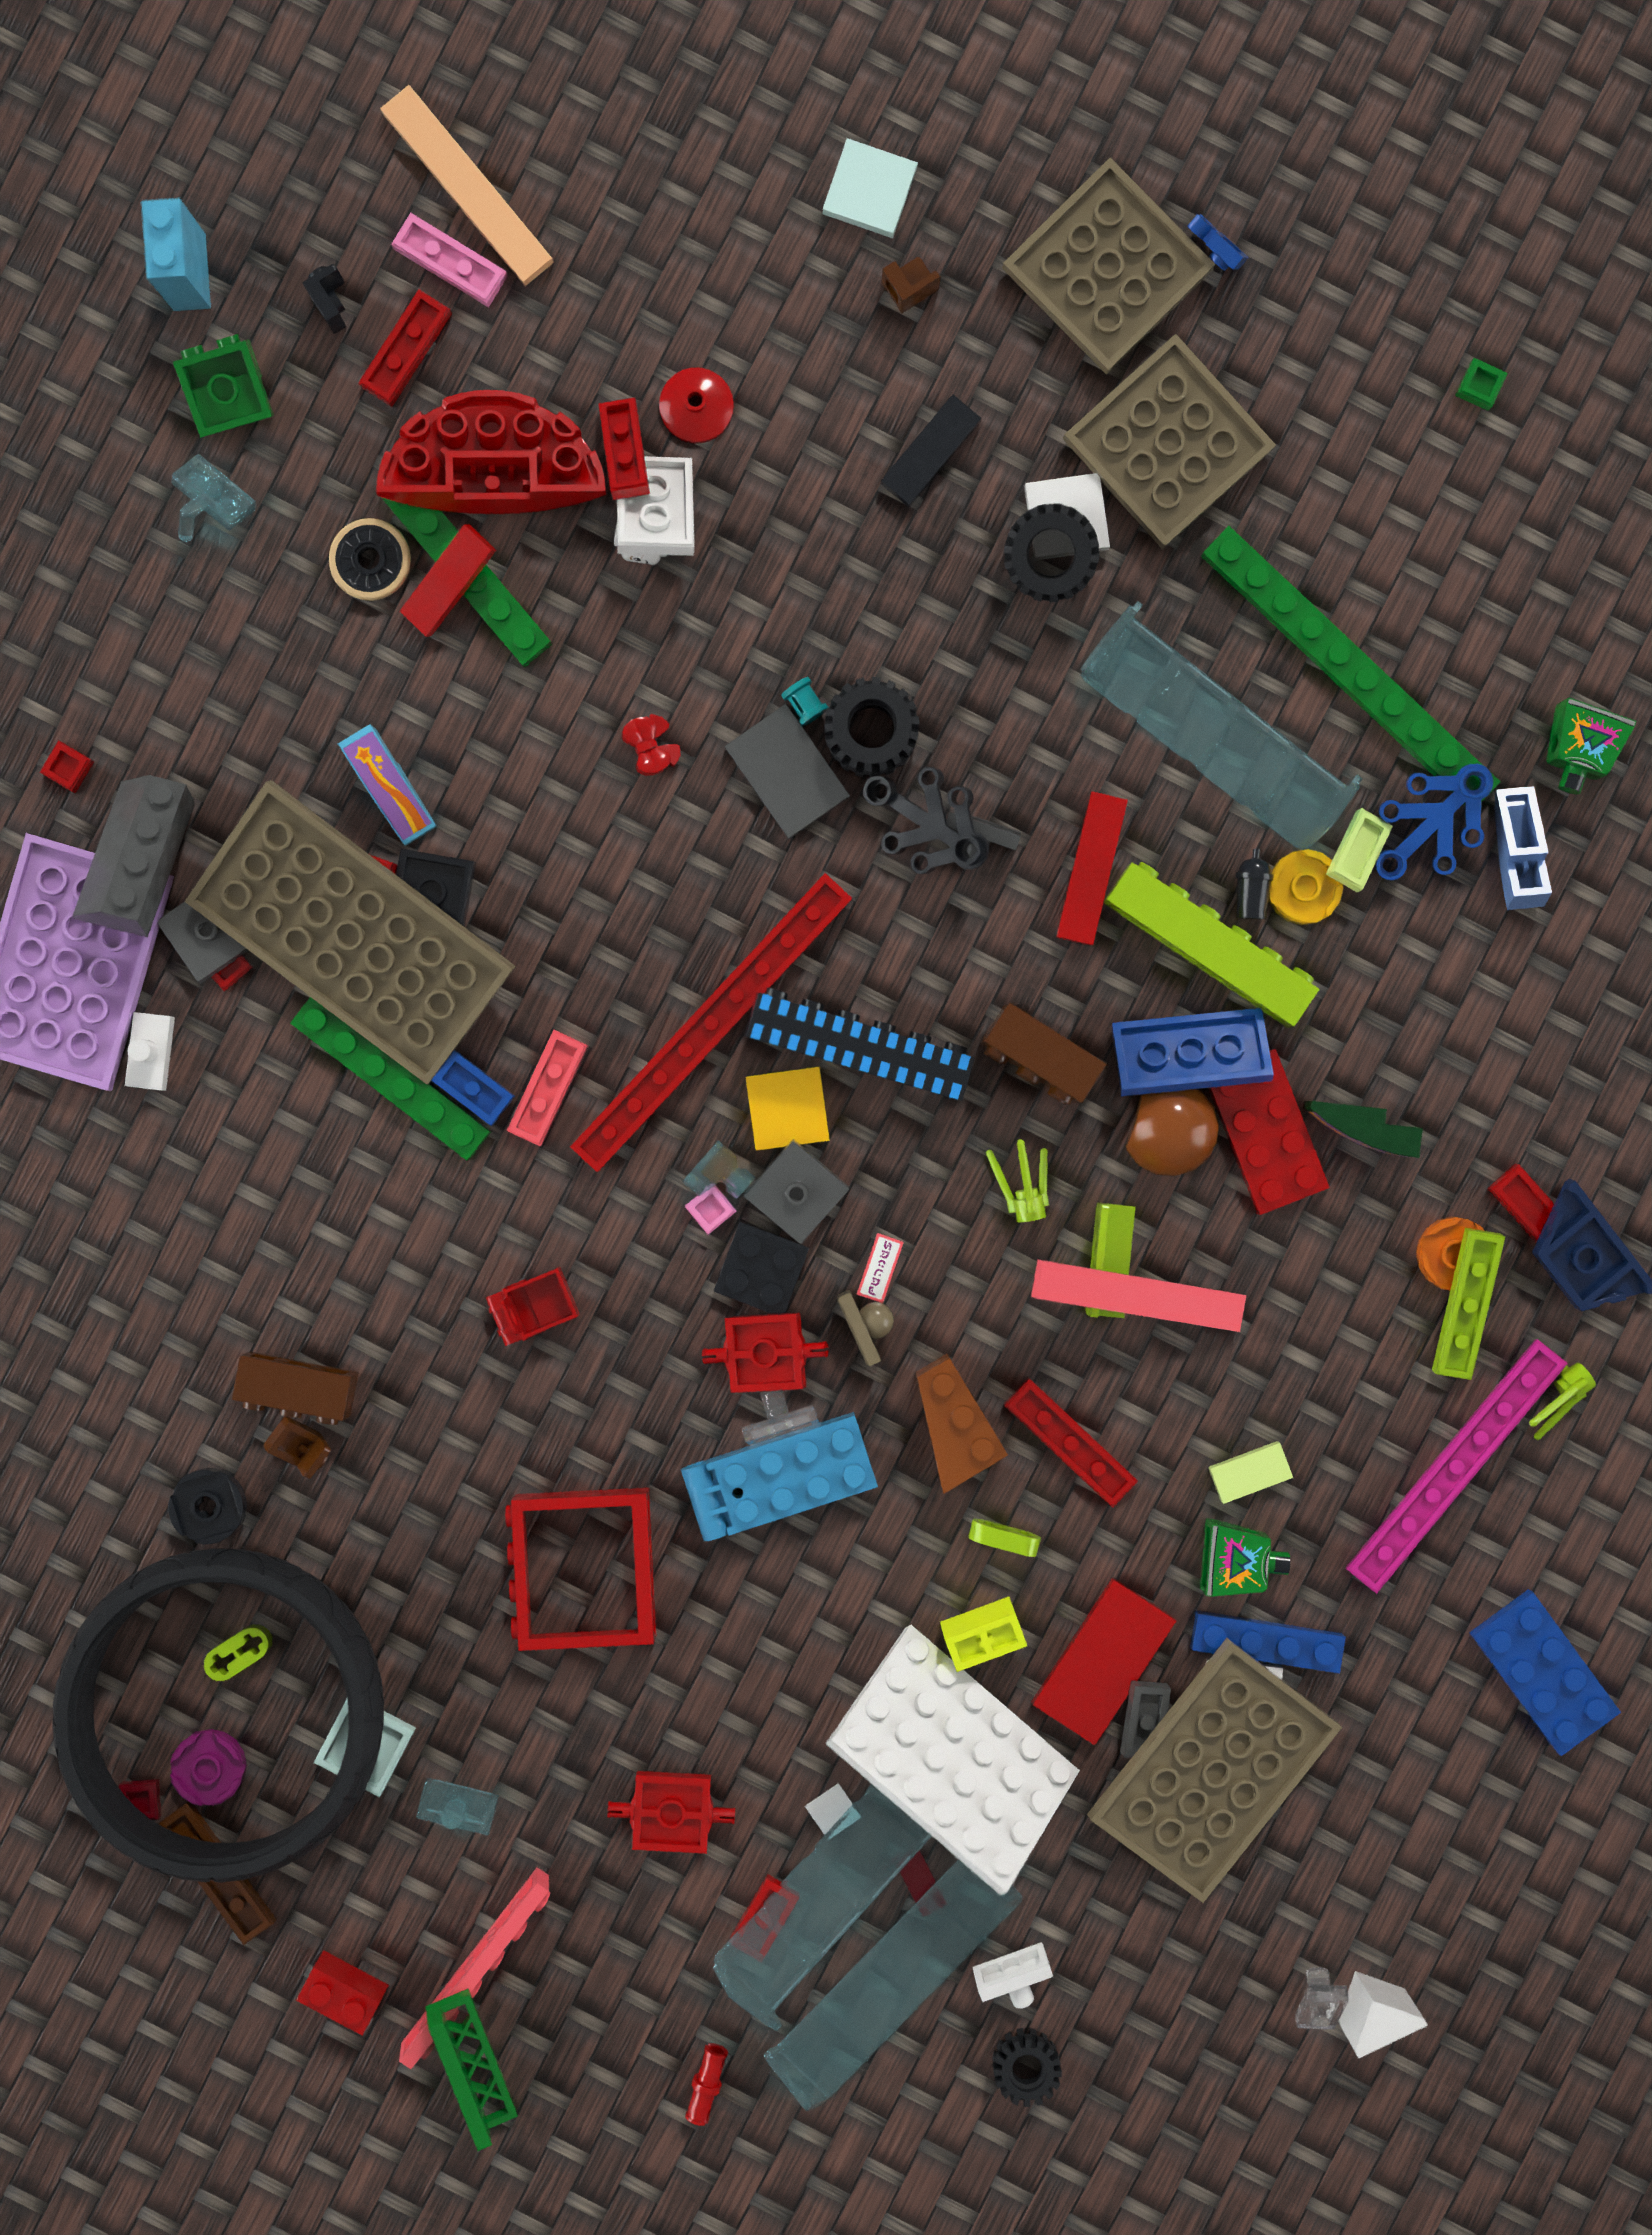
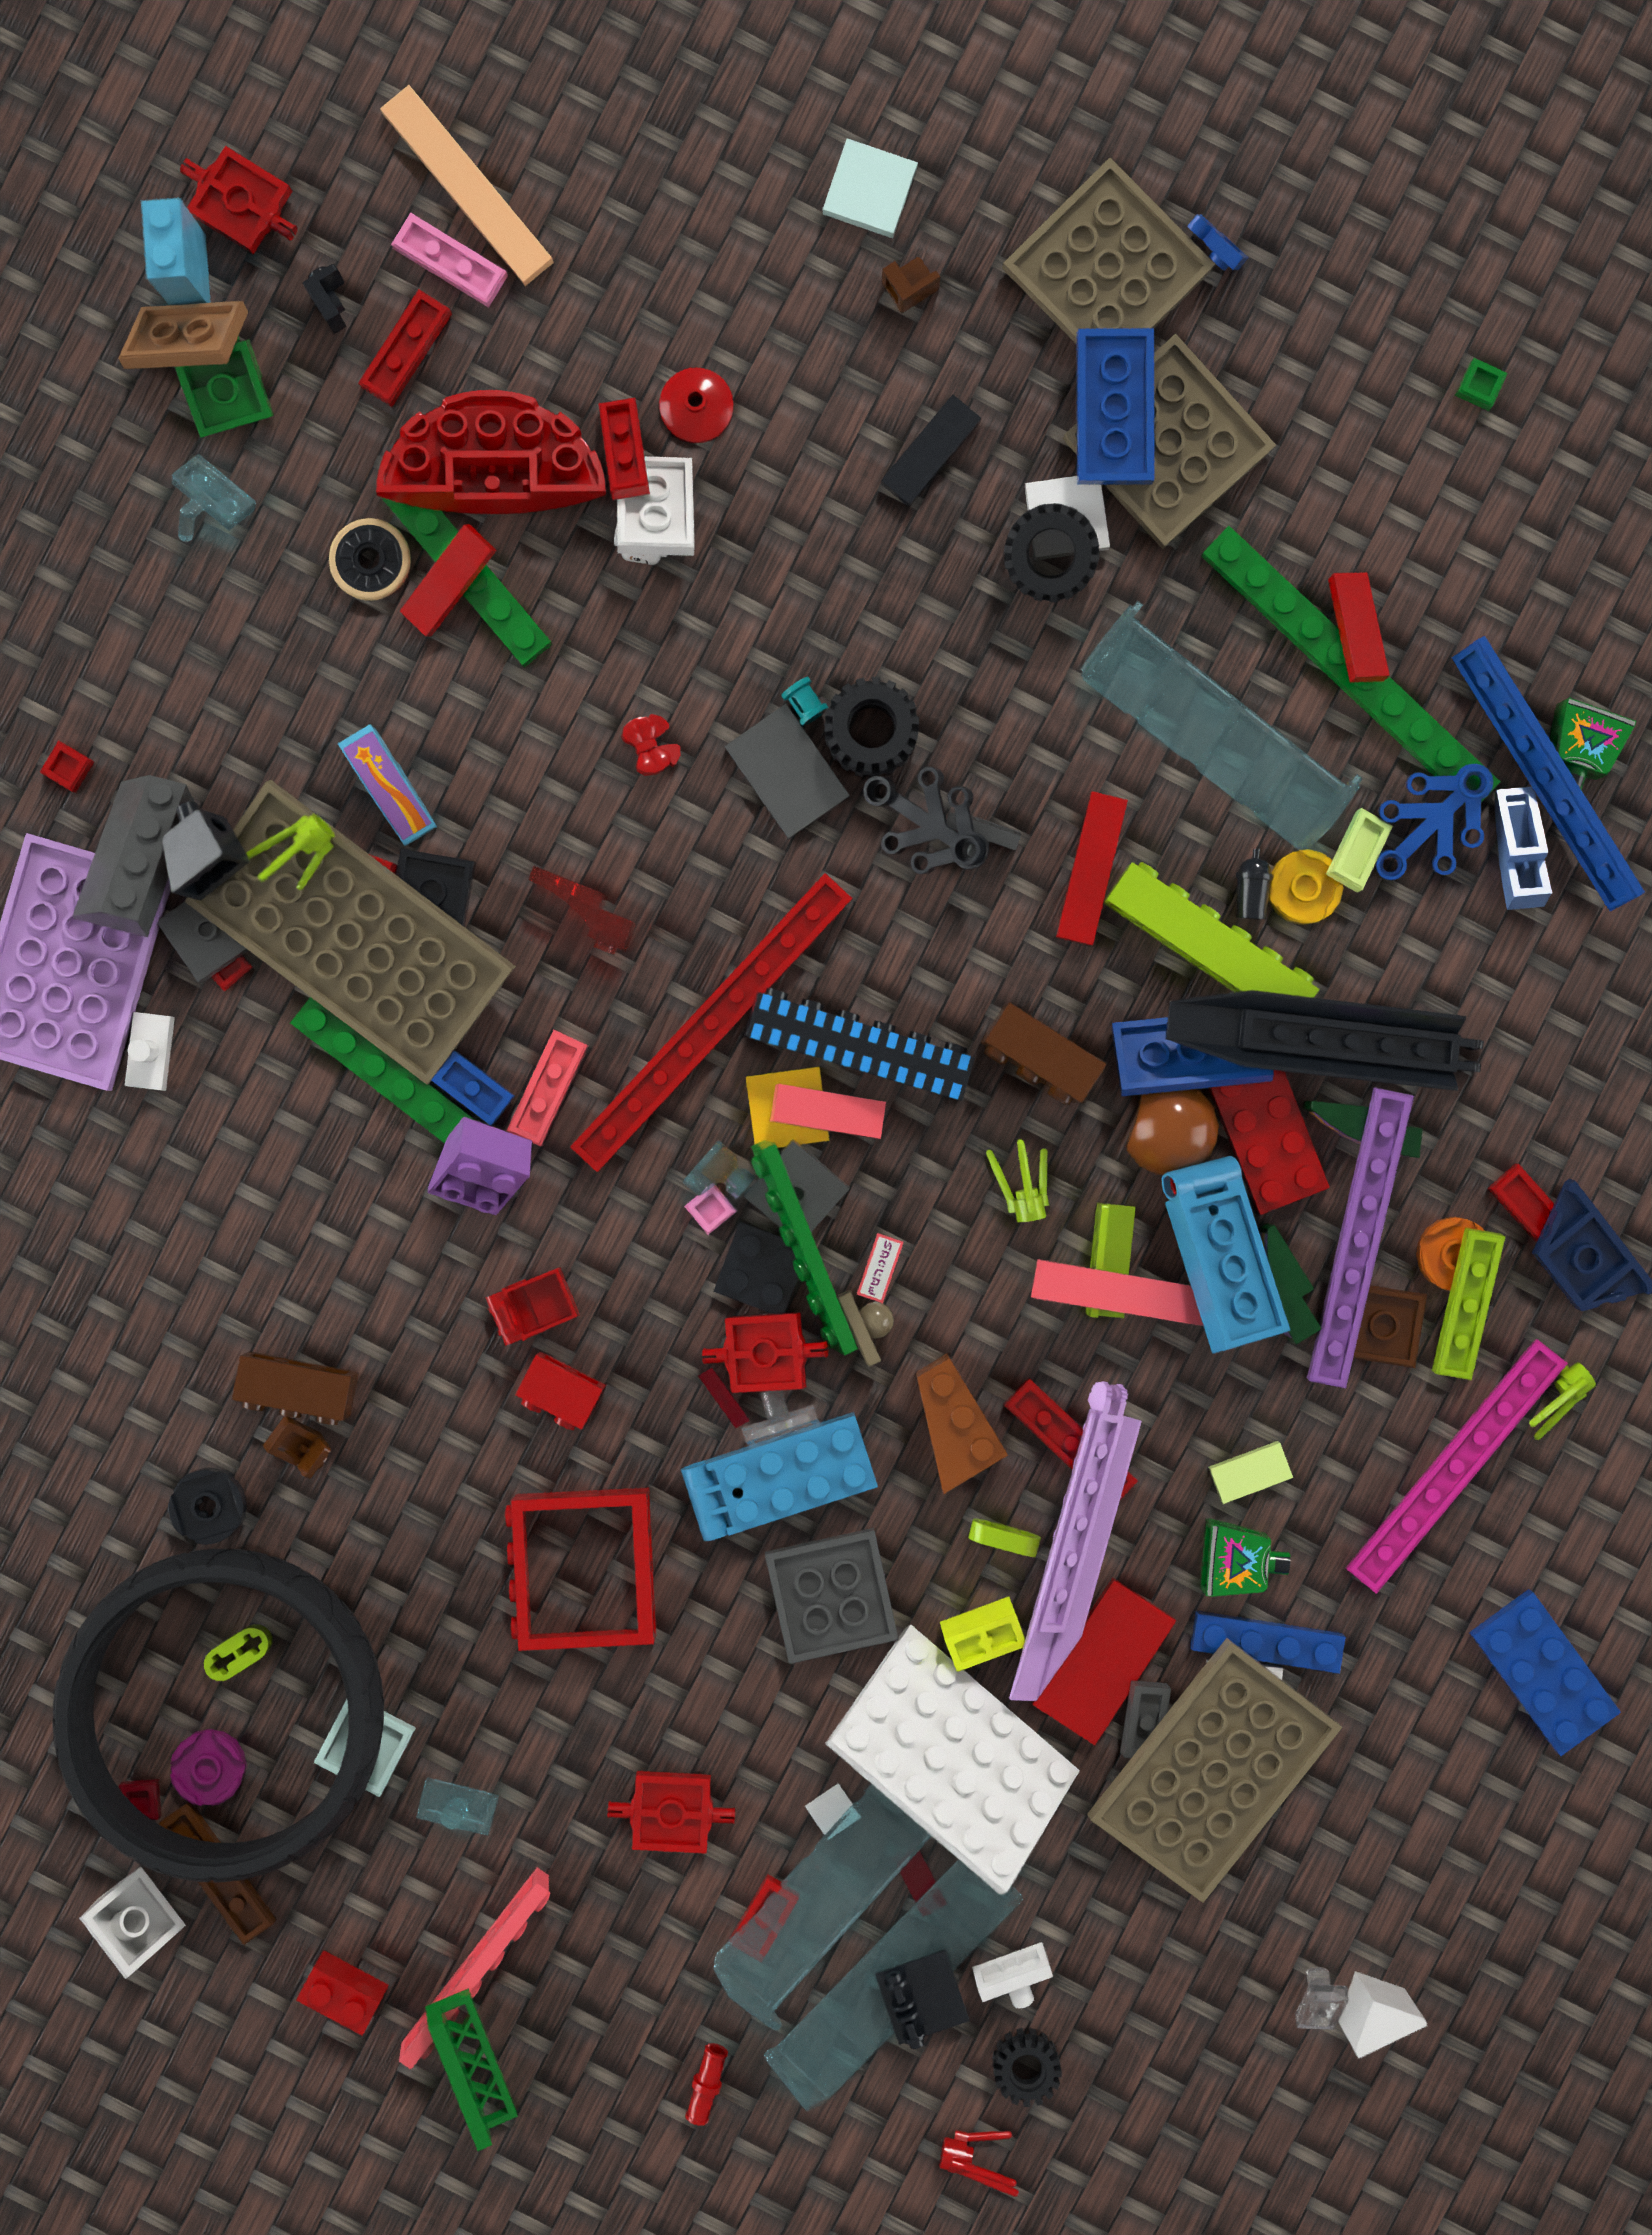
(132, 1921): none -> white slope
(183, 335): none -> medium nougat tile
(201, 852): none -> black torso
(239, 199): none -> red plate
(311, 836): none -> lime plant
(481, 1166): none -> medium lavender slope
(559, 1391): none -> red brick
(605, 927): none -> clear red slope
(723, 1398): none -> dark red sticker
(797, 1235): none -> green plate
(828, 1111): none -> coral tile
(831, 1595): none -> dark grey plate
(922, 1998): none -> black hinge
(958, 2157): none -> red plant
(1078, 1540): none -> lavender hinge
(1115, 406): none -> blue plate
(1223, 1254): none -> dark azure hinge
(1291, 1285): none -> dark green slope
(1324, 1037): none -> black hinge
(1358, 627): none -> red tile
(1360, 1237): none -> medium lavender tile
(1391, 1327): none -> reddish brown tile
(1547, 774): none -> blue tile

